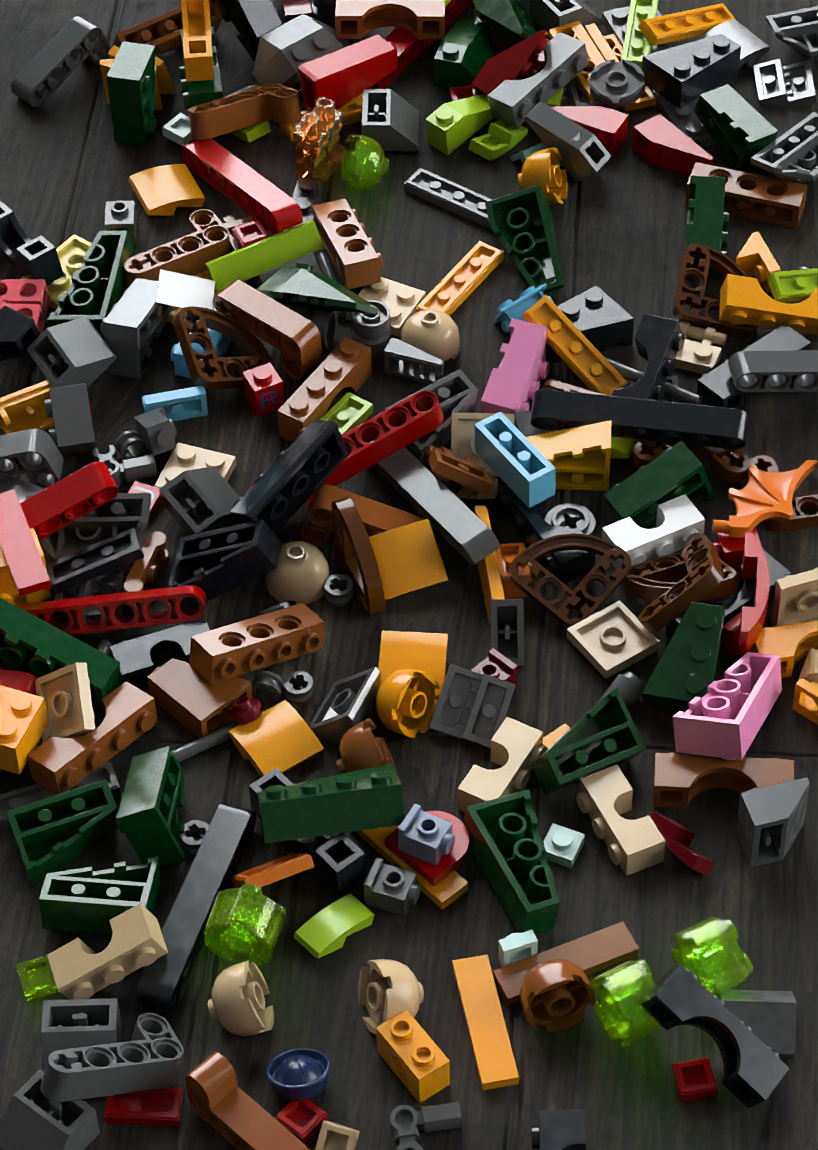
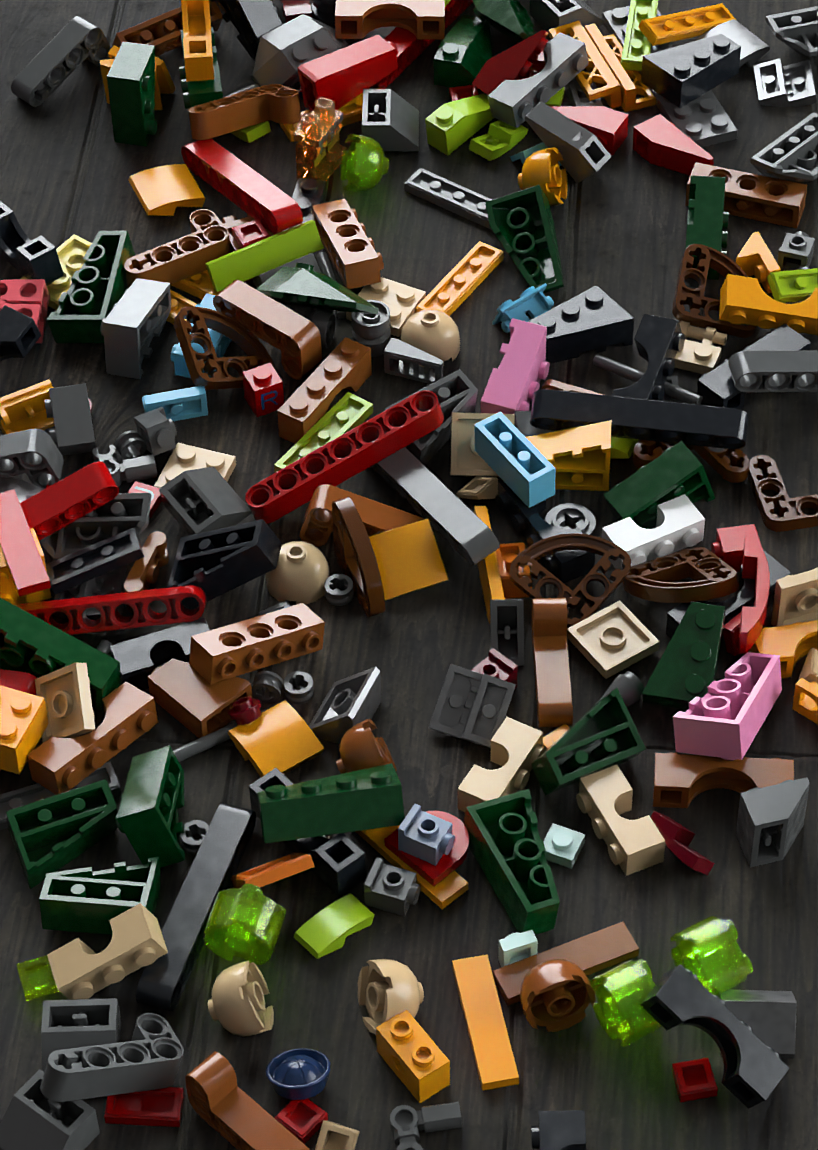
(71, 353): dark grey slope -> none
(121, 217): dark grey brick -> none
(178, 129): light aqua plate -> none
(184, 290): white sticker -> none
(292, 476): black slope -> none
(407, 701): light orange cylinder -> none
(414, 651): light orange slope -> none
(463, 471): dark orange plate -> none
(551, 662): none -> dark orange beam
(575, 348): light orange tile -> none
(617, 83): dark grey tile -> none
(703, 576): reddish brown beam -> none
(734, 126): dark green wedge -> none
(763, 498): orange animal -> none
(798, 247): none -> dark grey brick

